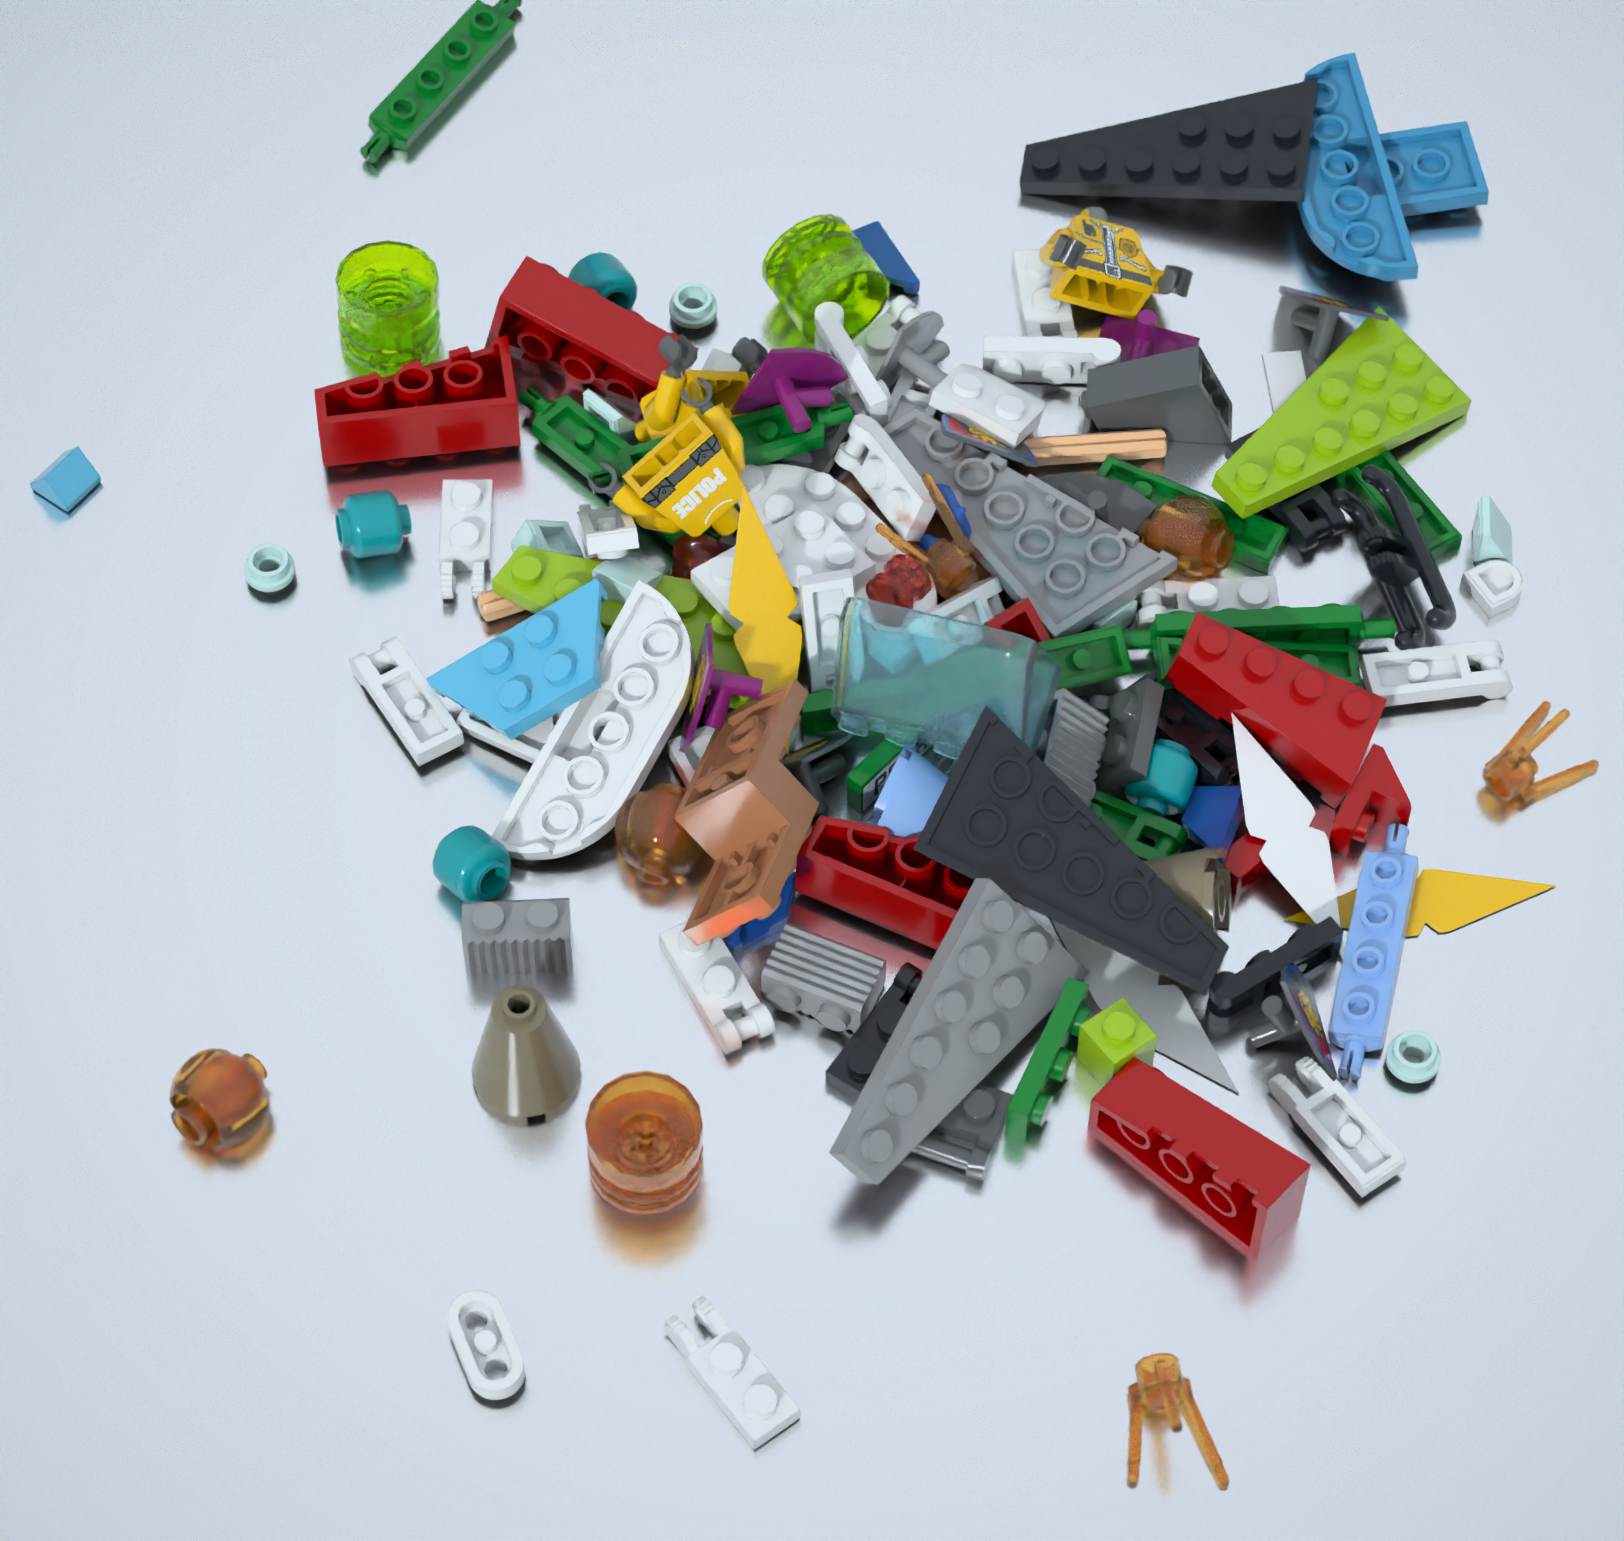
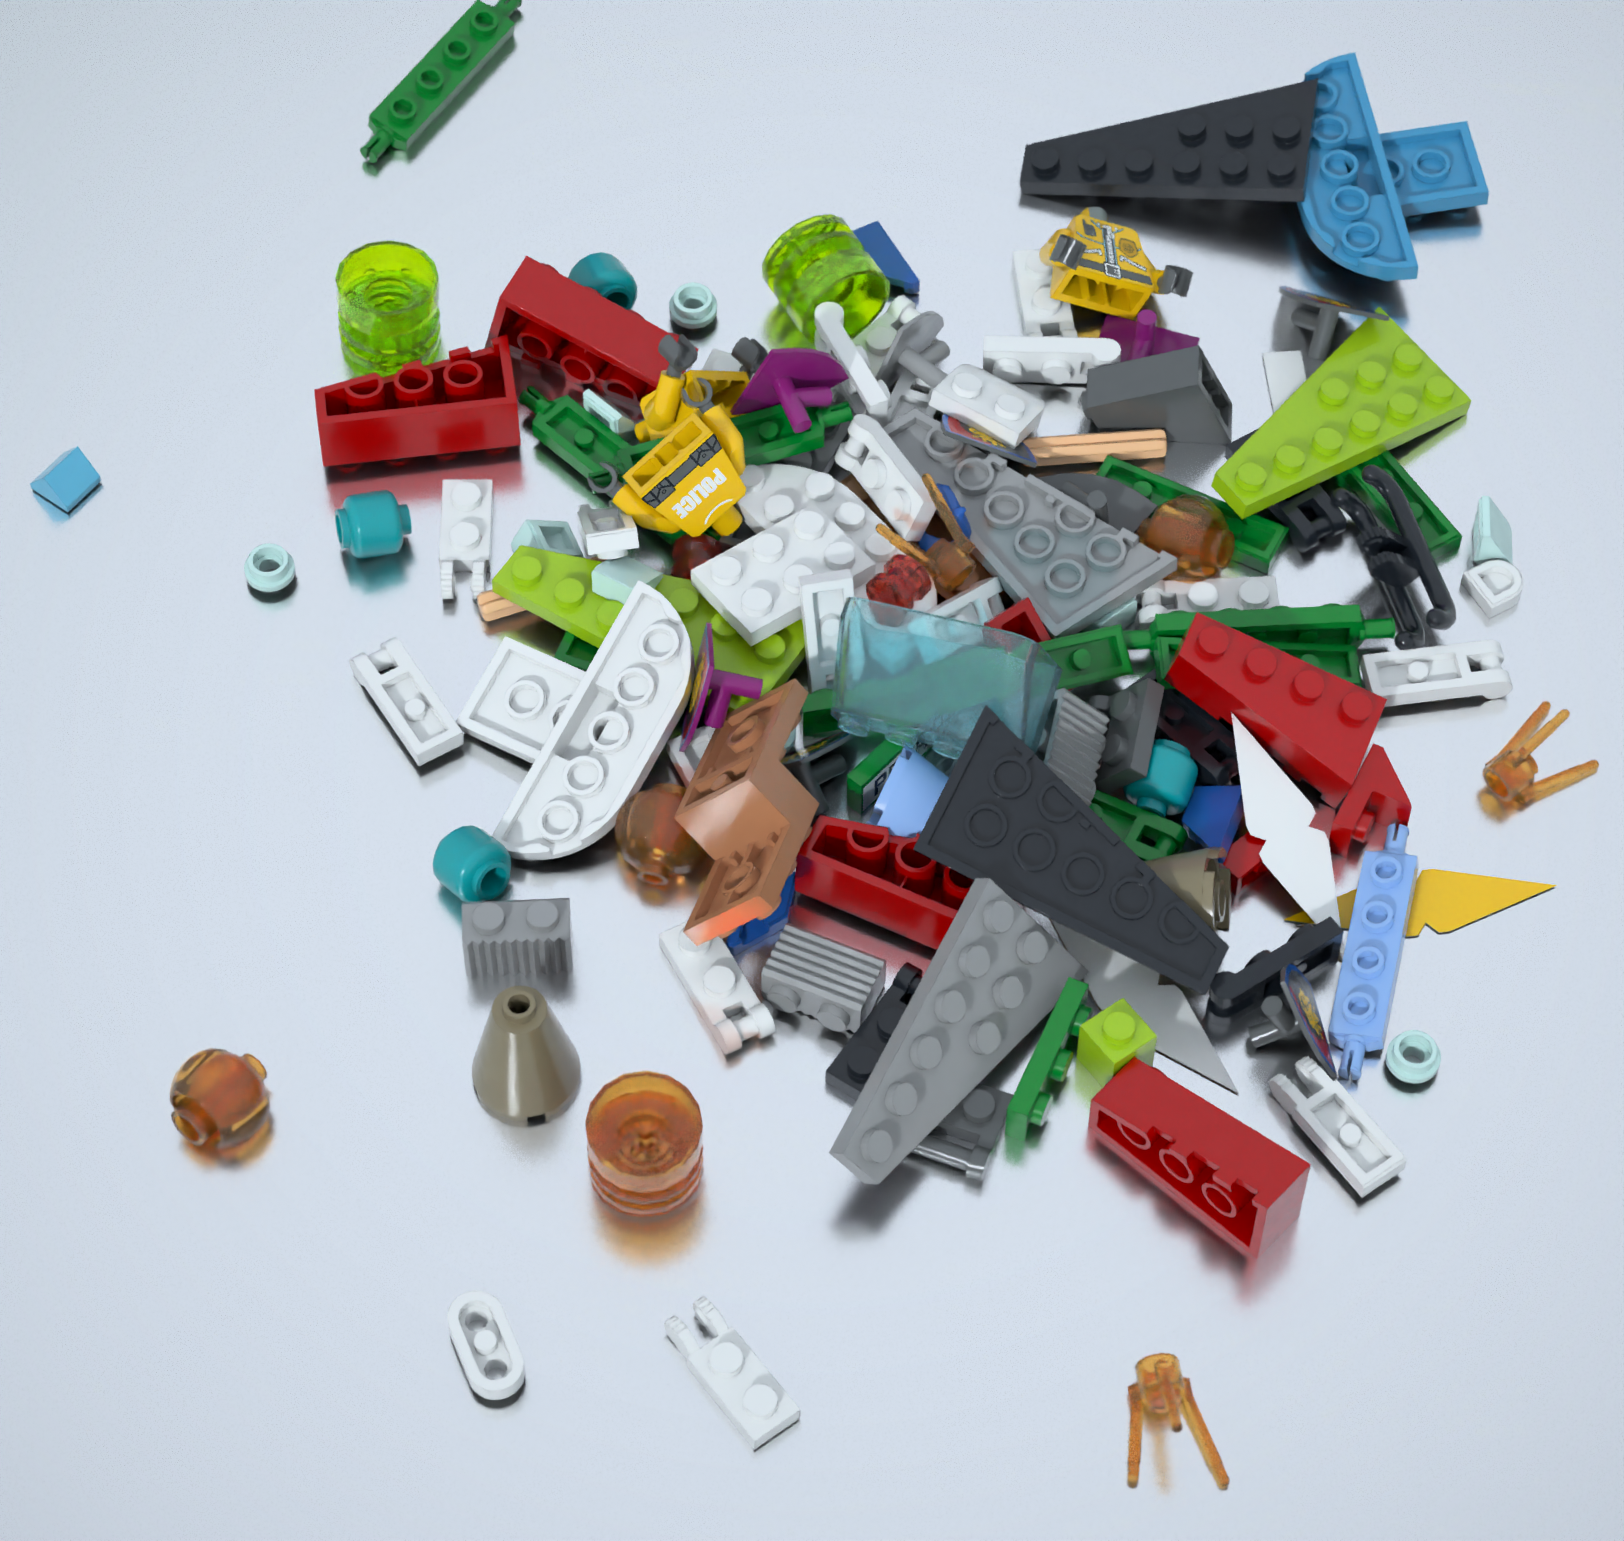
(532, 666): medium azure wing -> none
(763, 601): yellow sticker -> none

